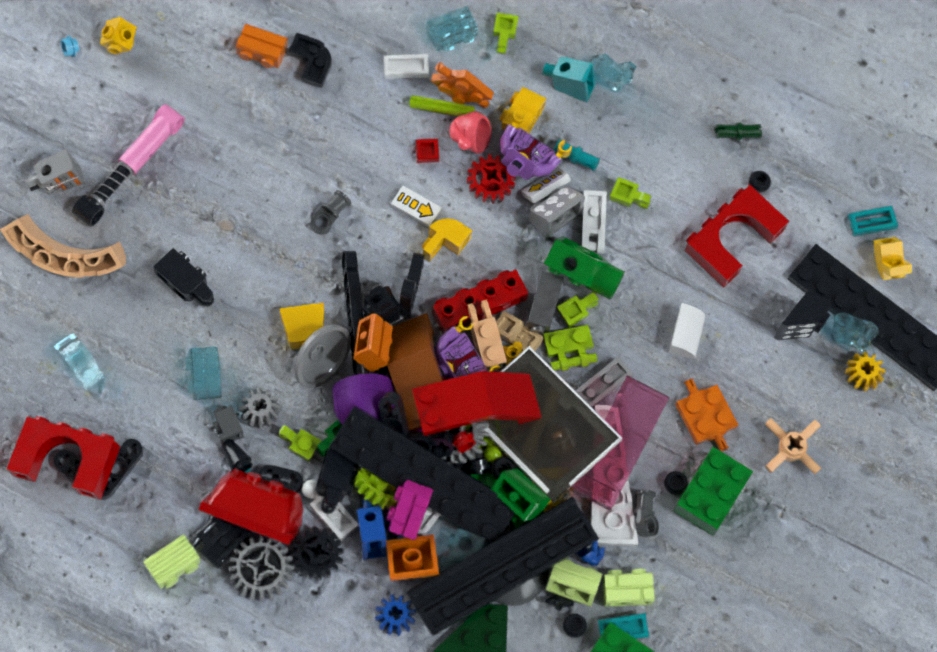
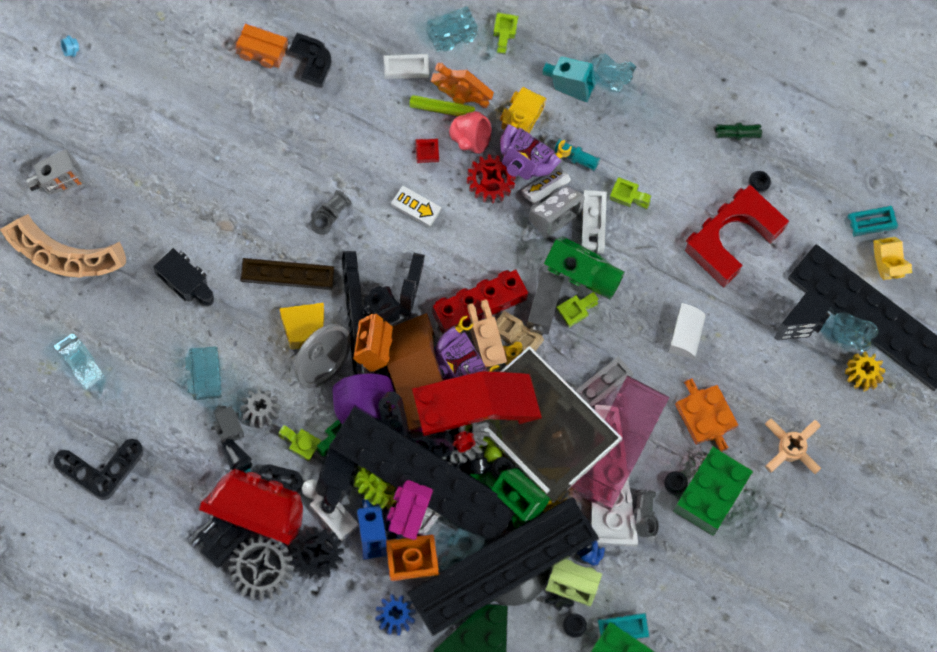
(40, 437): red arch -> none
(118, 35): yellow brick -> none
(165, 123): piece -> none
(172, 562): yellowish green brick -> none
(287, 274): none -> dark brown tile
(446, 232): yellow brick -> none
(569, 341): lime plate -> none
(628, 588): yellowish green brick -> none

